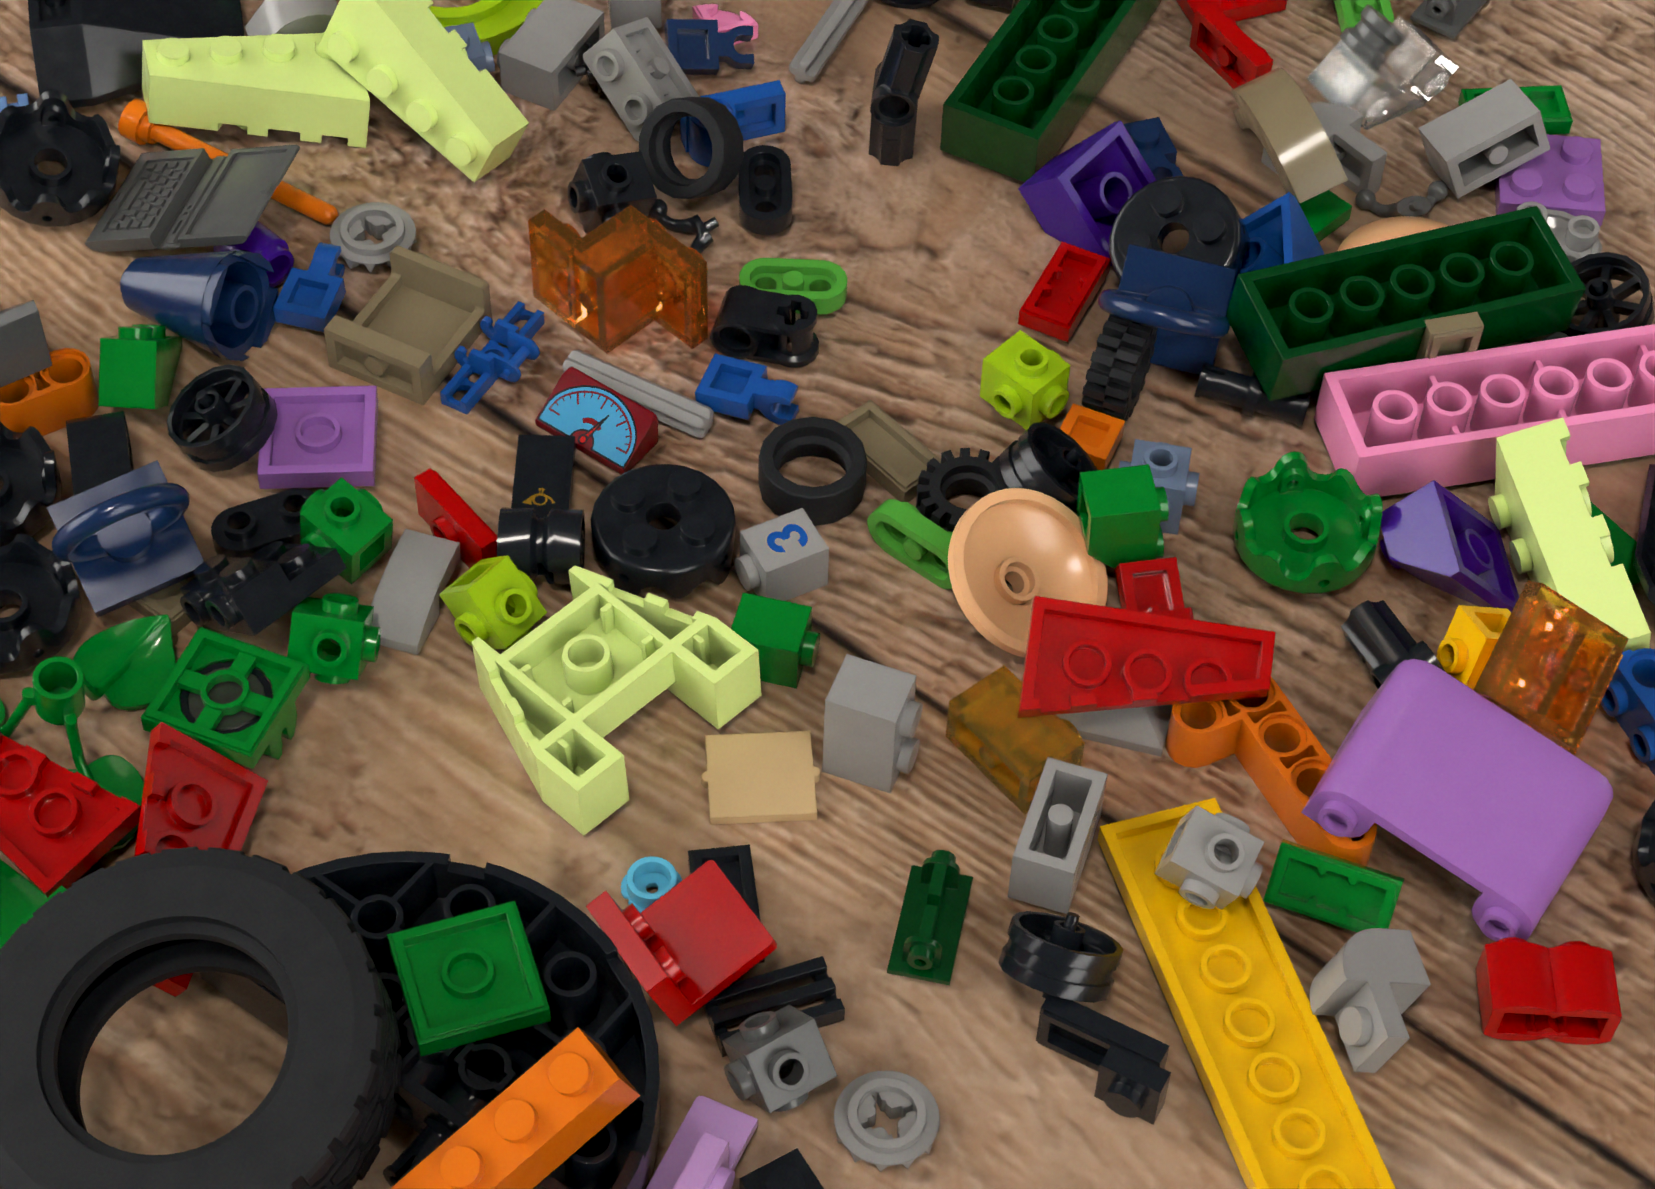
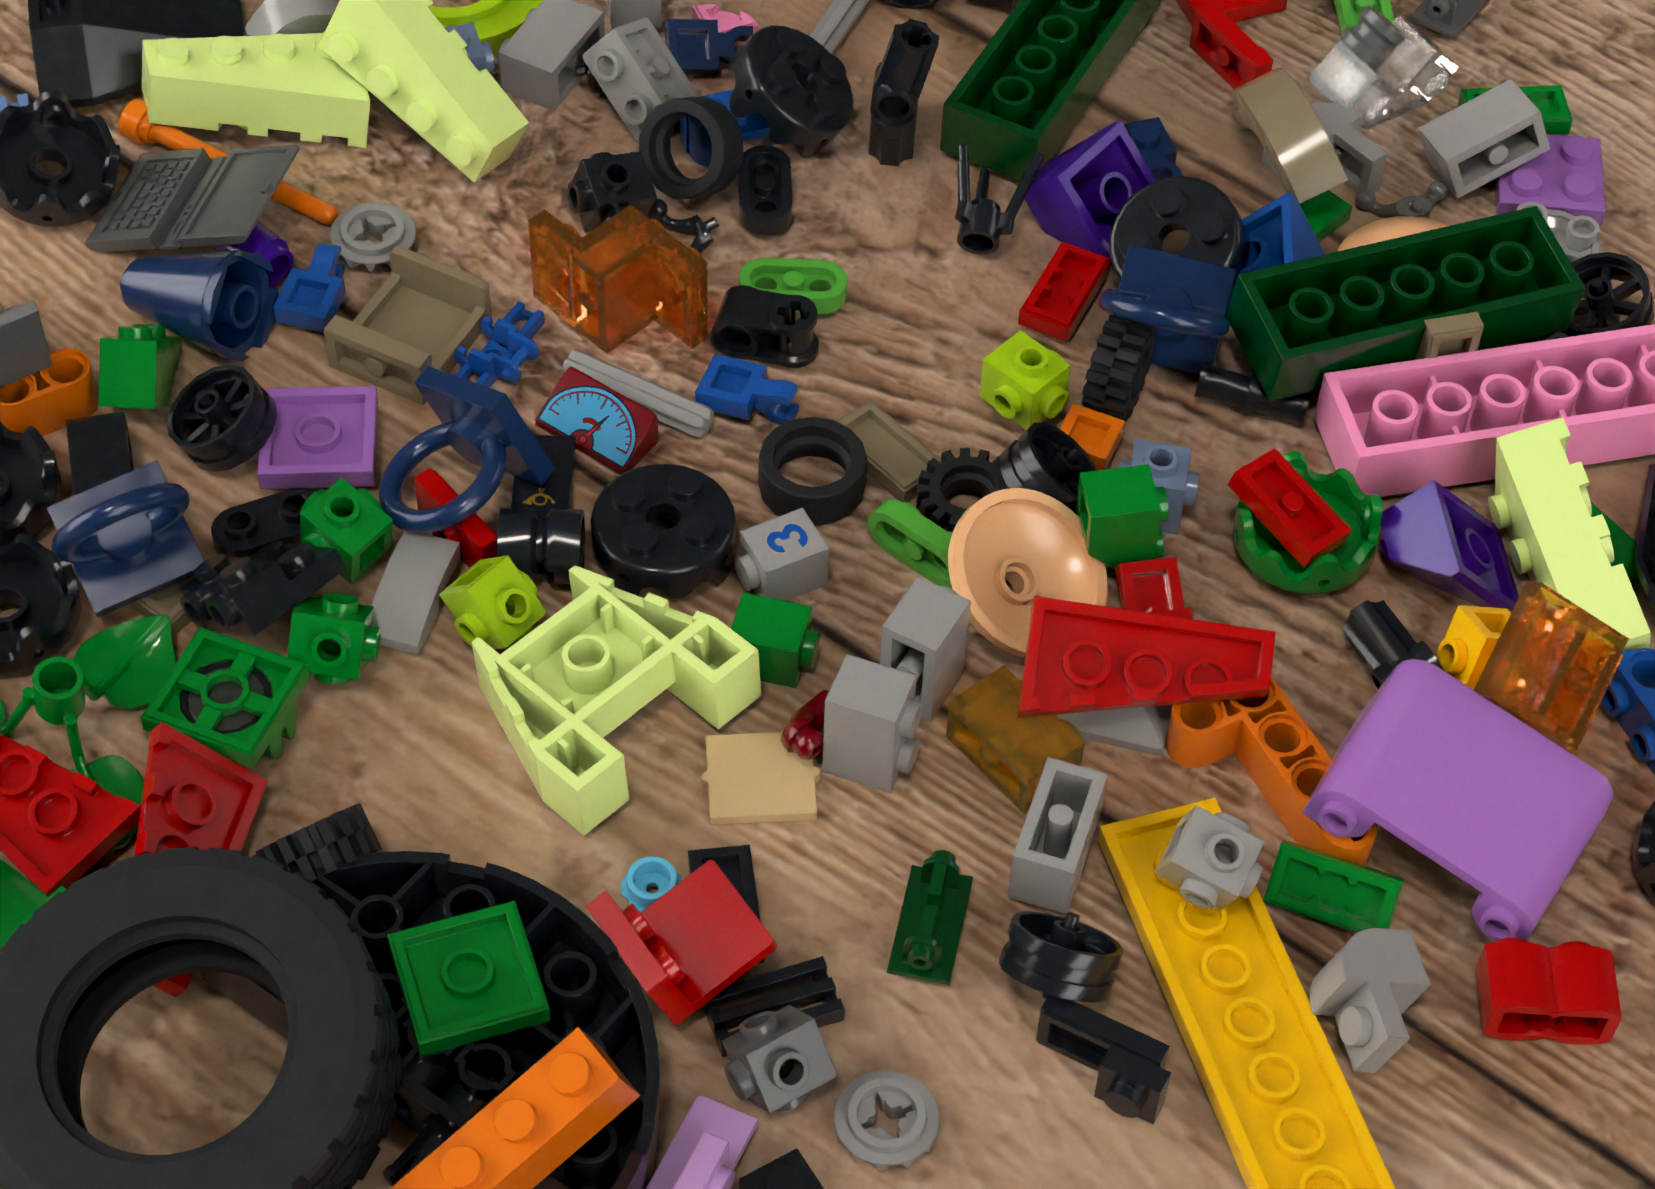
(325, 843): none -> black tyre
(480, 428): none -> dark blue tile
(767, 85): none -> black plate
(804, 728): none -> dark red arm
(928, 640): none -> light grey brick
(982, 218): none -> black plant
(1289, 507): none -> red plate

